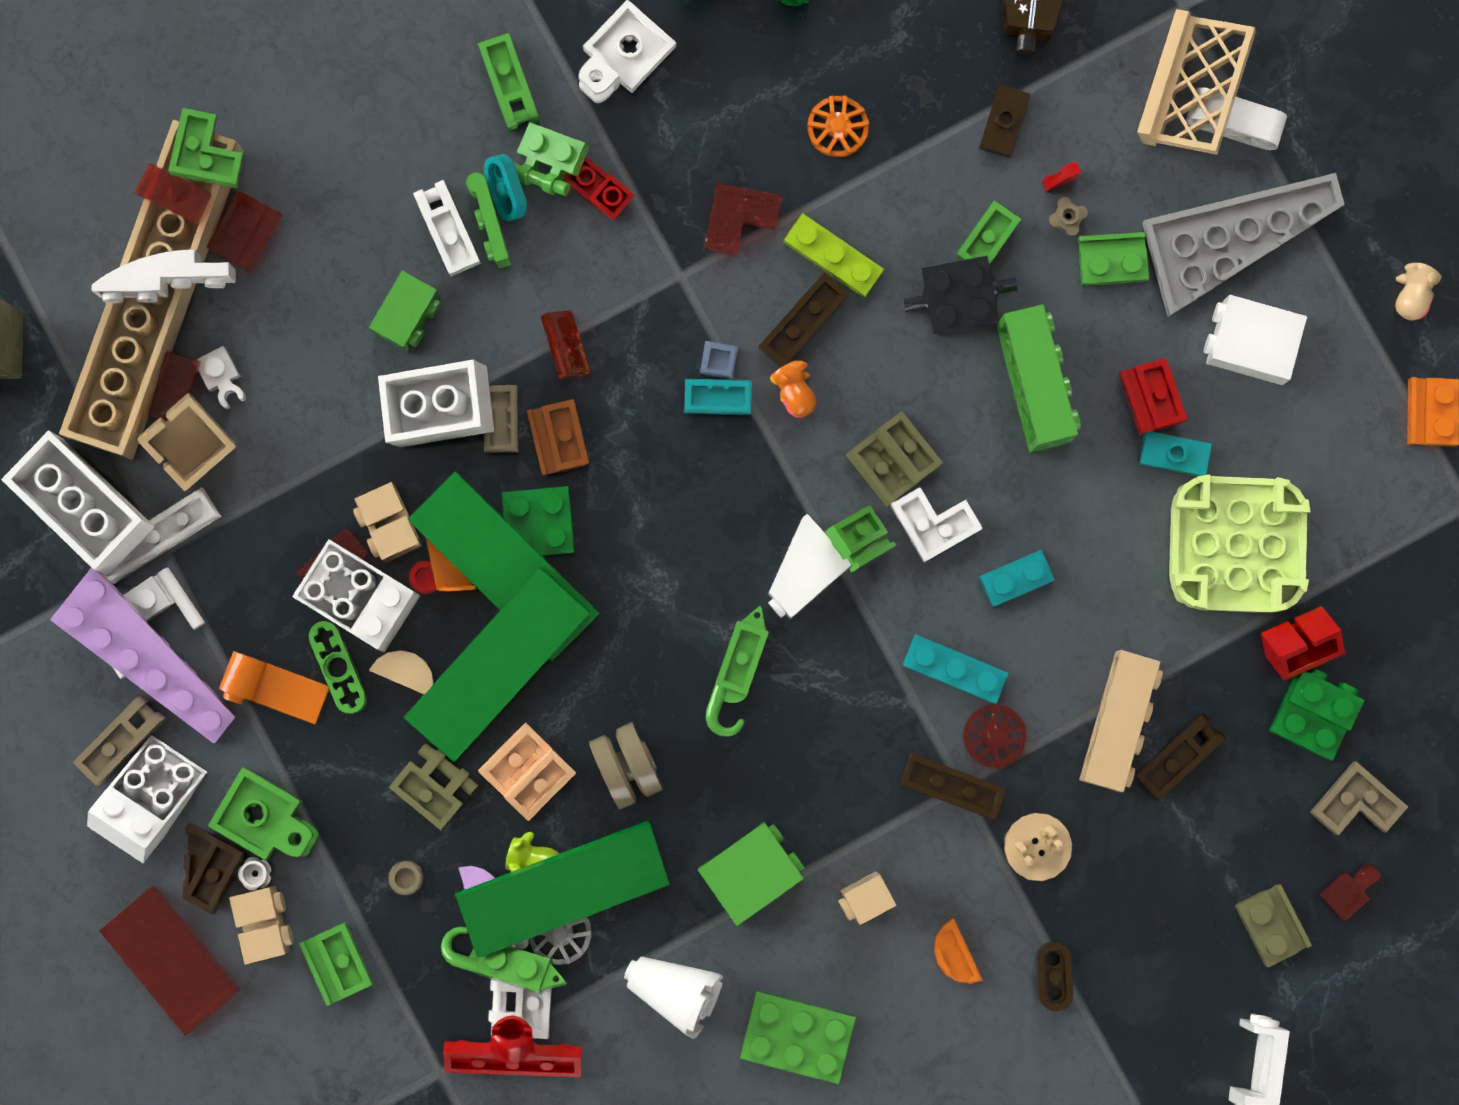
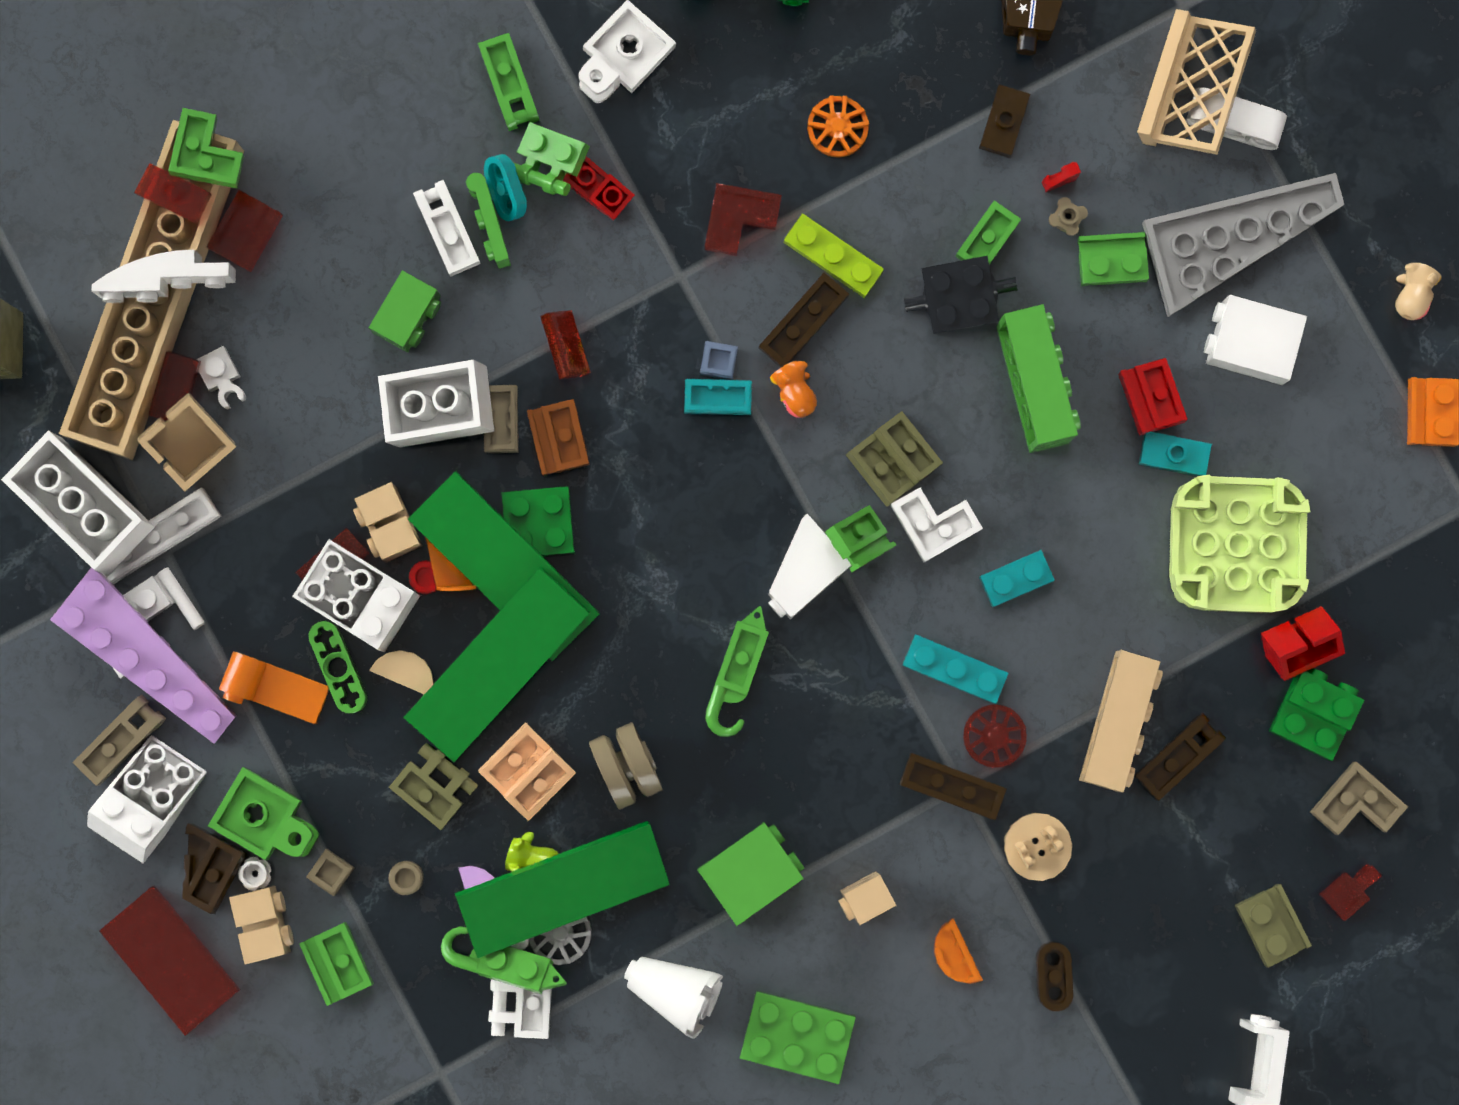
(330, 872): none -> dark tan tile
(512, 1054): red plate -> none

